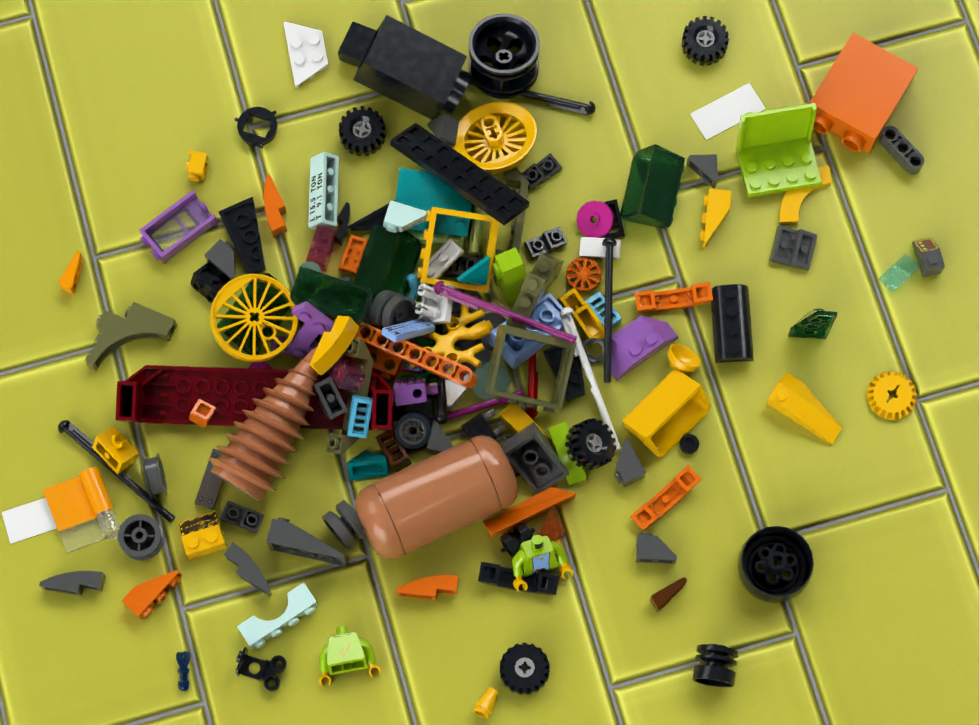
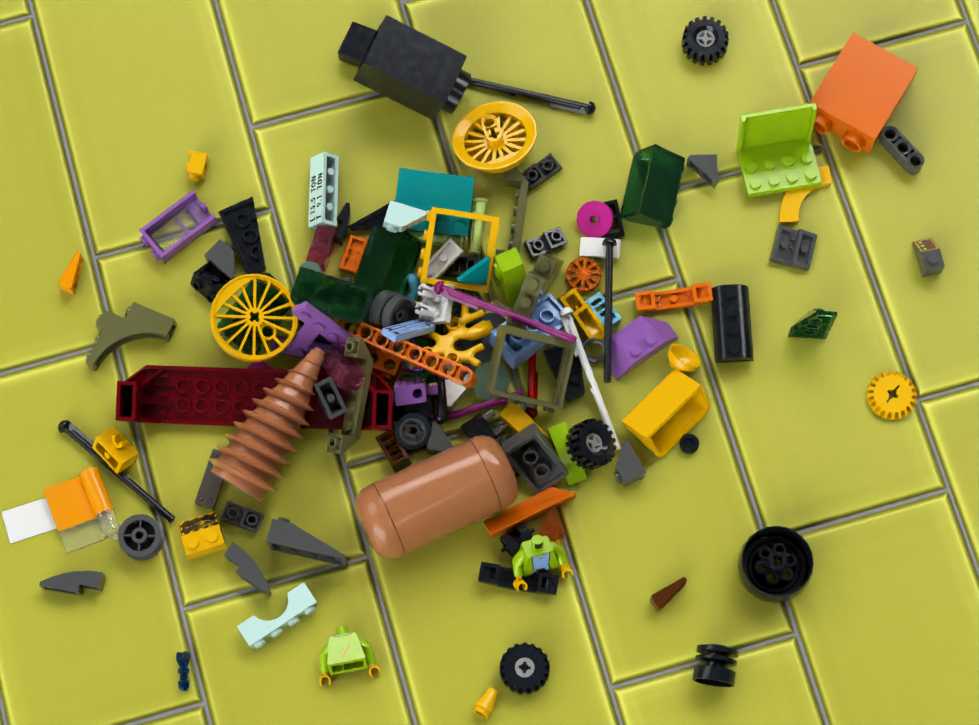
(148, 594): orange slope -> none
(154, 475): dark grey wheel -> none
(202, 413): orange slope -> none
(261, 113): black piece -> none
(267, 668): black piece -> none
(274, 207): orange slope -> none
(305, 51): white wing -> none
(334, 344): yellow slope -> none
(344, 526): dark grey wheel -> none
(358, 123): black wheel -> none
(367, 466): teal slope -> none
(368, 409): medium azure slope -> none
(429, 587): orange slope -> none
(445, 128): dark grey slope -> none
(460, 174): black plate -> none
(503, 78): black wheel -> none
(653, 550): dark grey slope -> none
(666, 498): orange slope -> none
(717, 209): yellow slope -> none
(727, 111): white sticker -> none
(799, 404): yellow wedge -> none
(899, 273): clear light blue slope -> none

